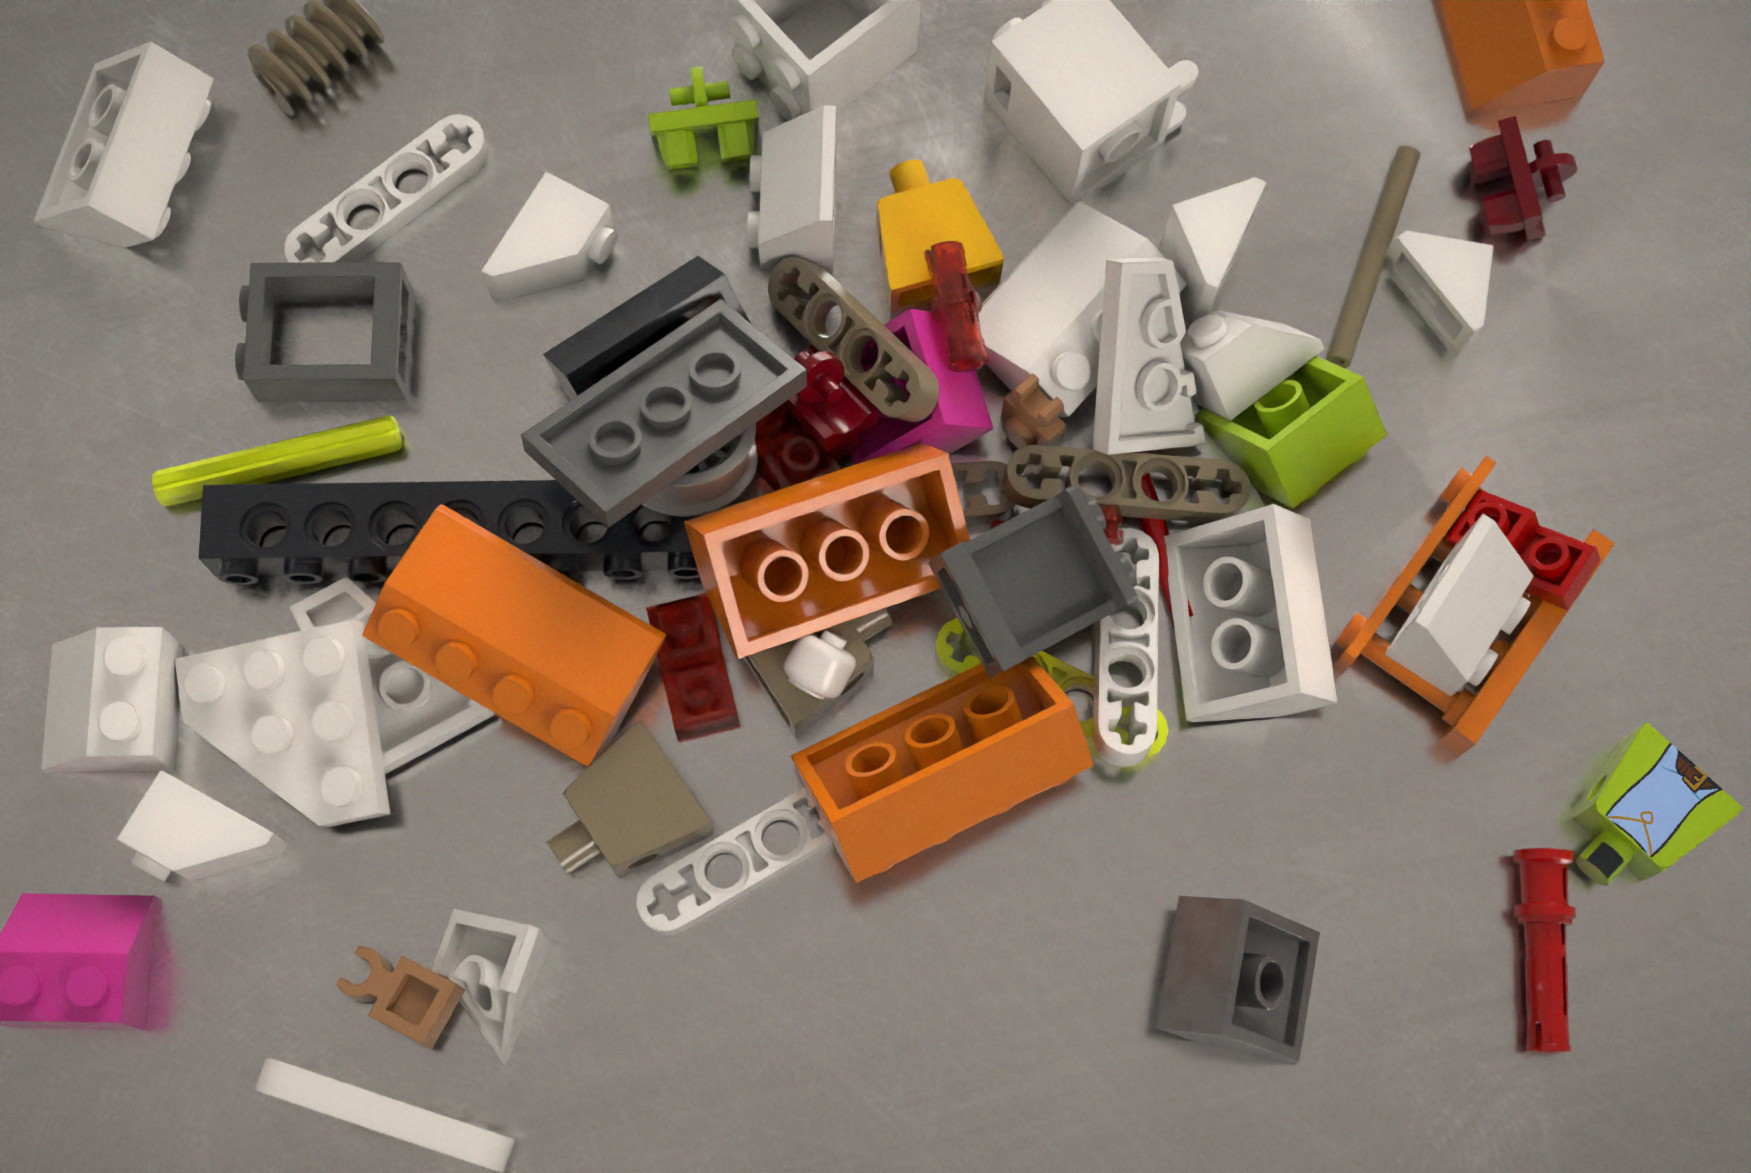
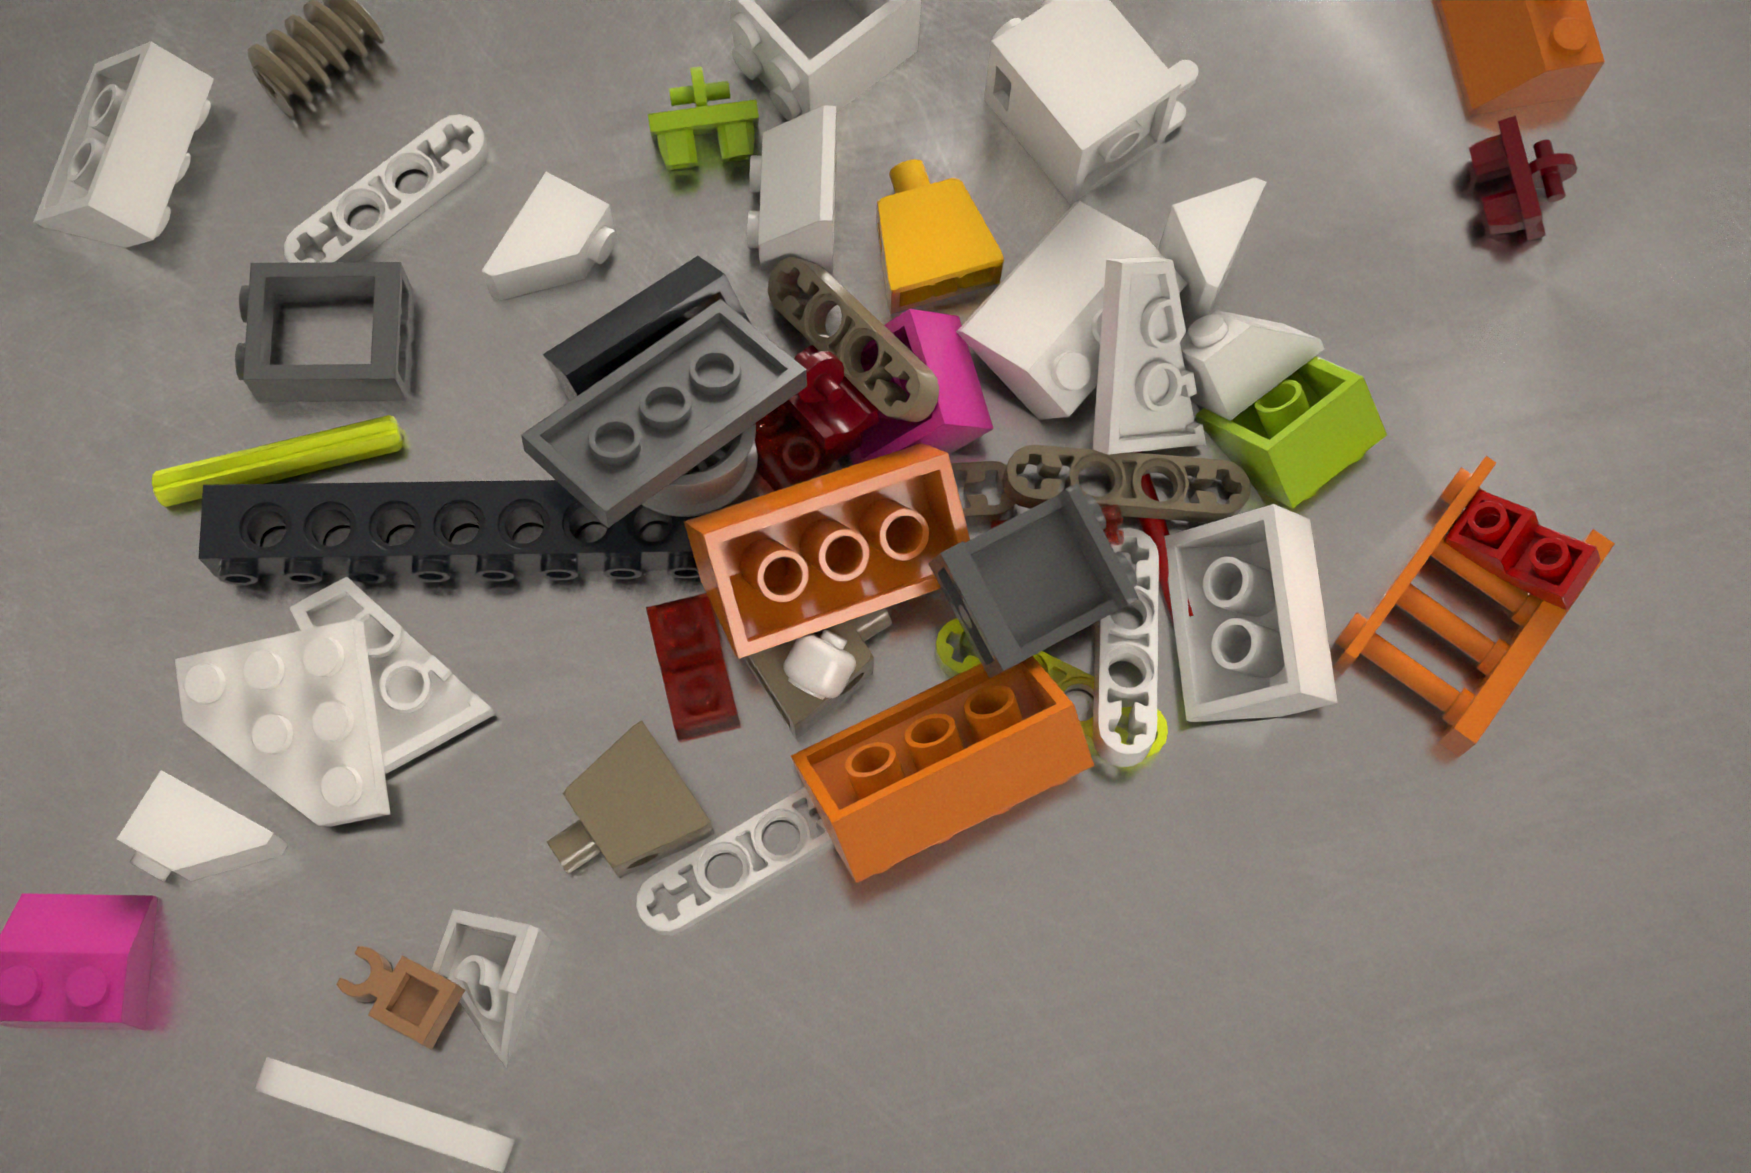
(113, 702): white slope -> none
(514, 635): orange slope -> none
(956, 306): clear red pin -> none
(1031, 416): medium nougat plate -> none
(1238, 977): flat silver slope -> none
(1373, 256): dark tan piece -> none
(1446, 282): white slope -> none
(1464, 610): white slope -> none
(1545, 916): red pin -> none
(1648, 809): torso -> none

